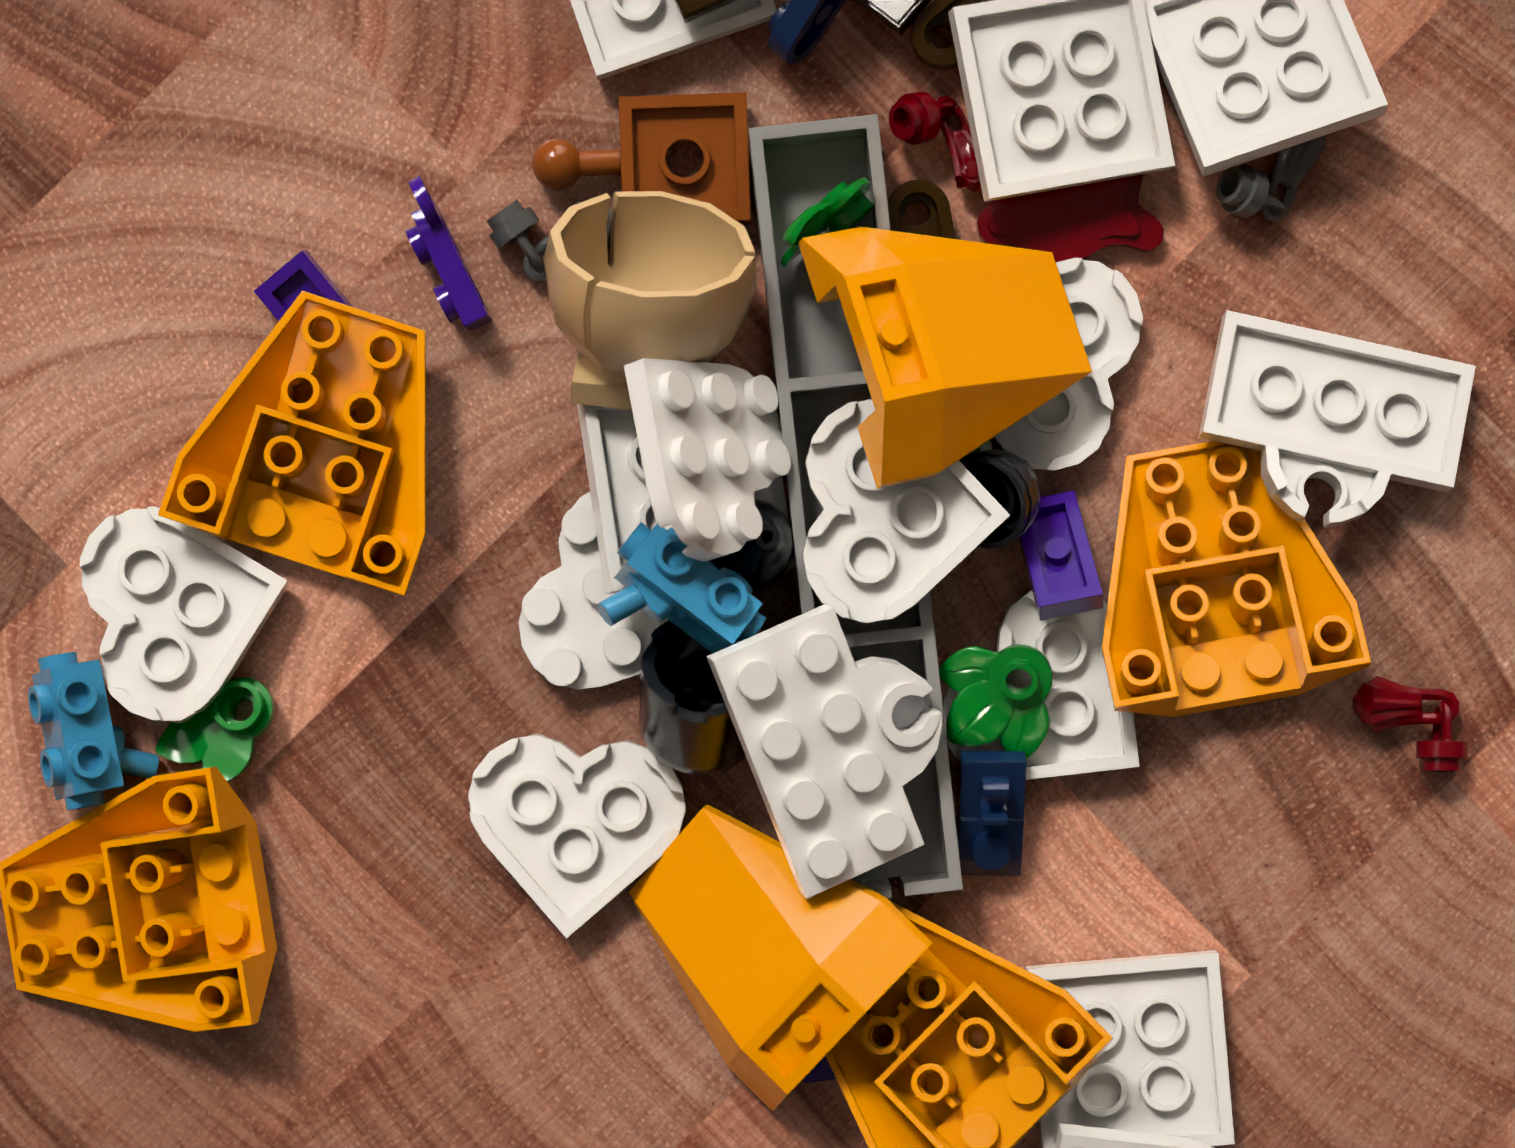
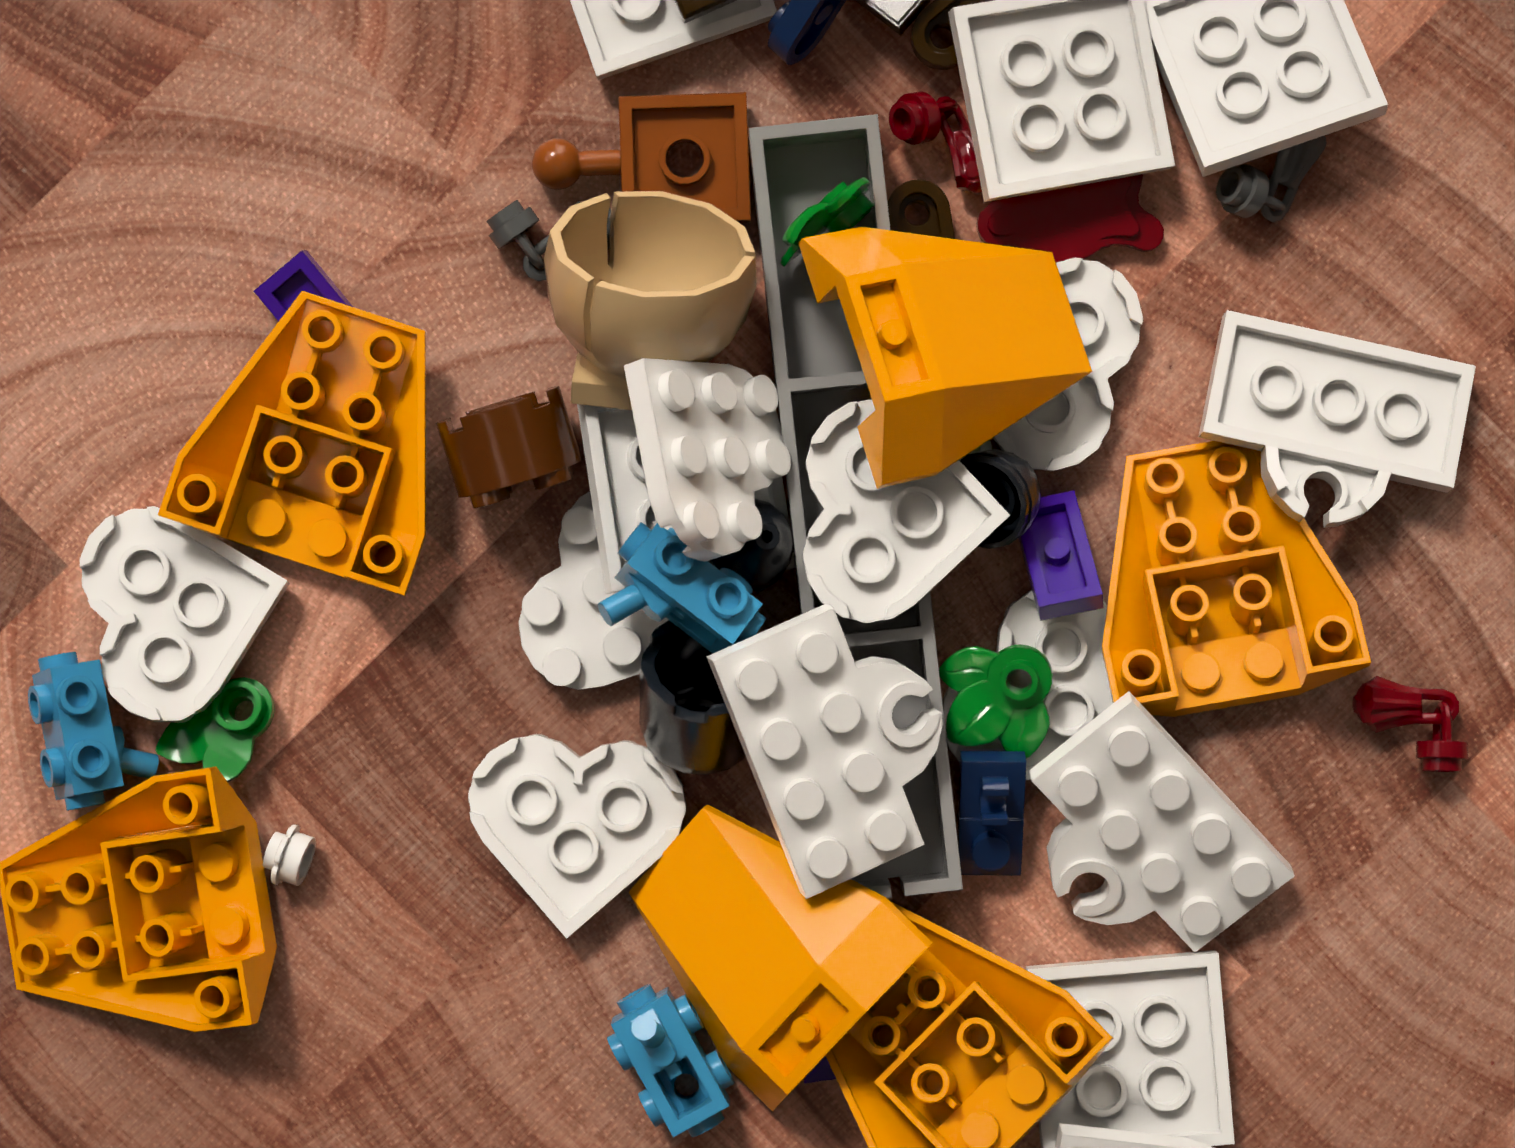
(289, 856): none -> white plate
(434, 243): dark purple hinge -> none
(509, 446): none -> reddish brown brick
(660, 1043): none -> dark azure brick
(1152, 830): none -> white plate

